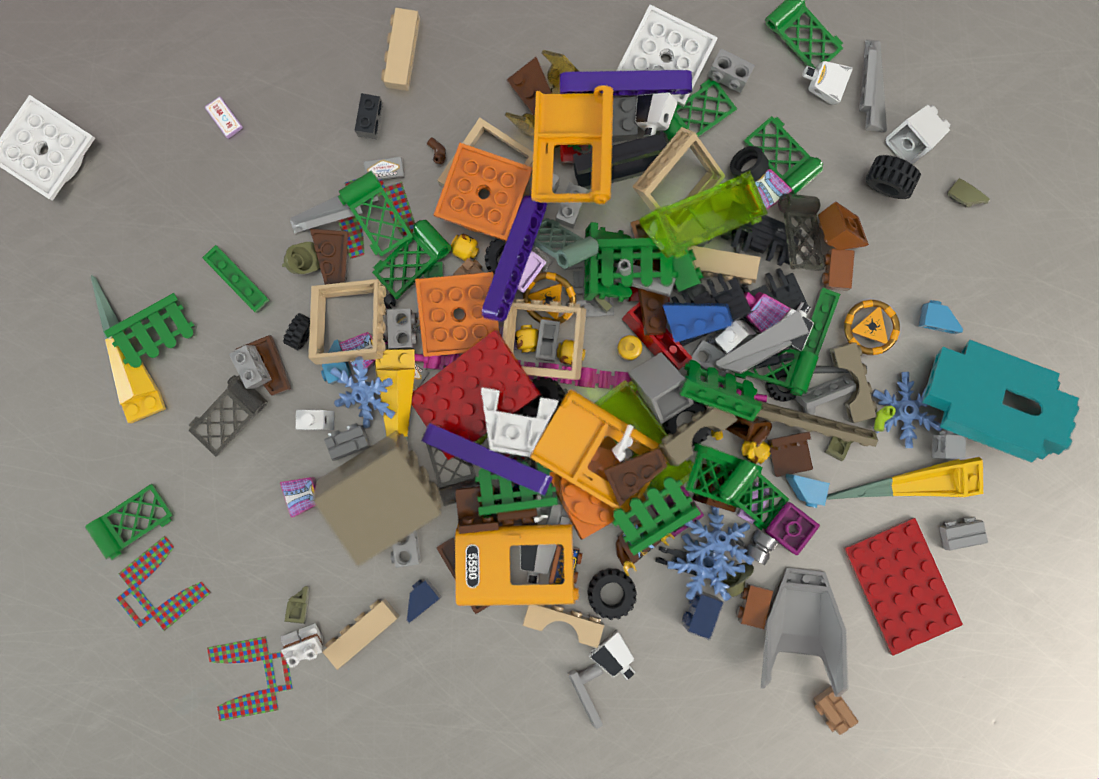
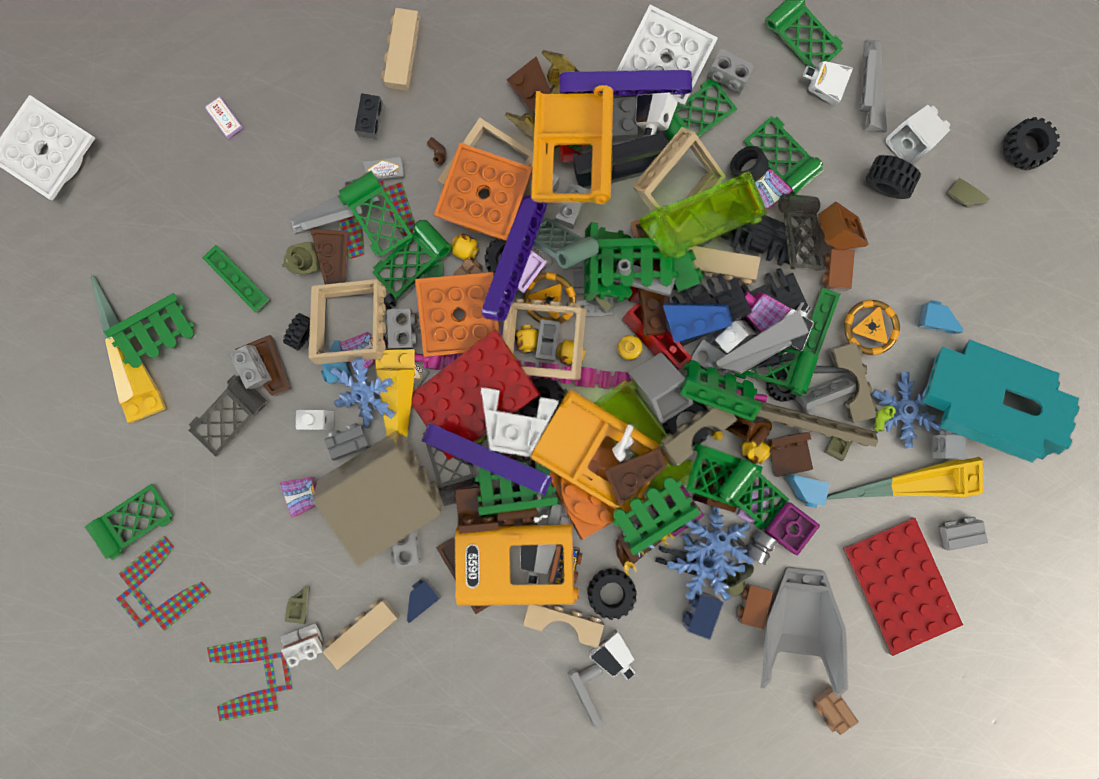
(1044, 136): none -> black tyre

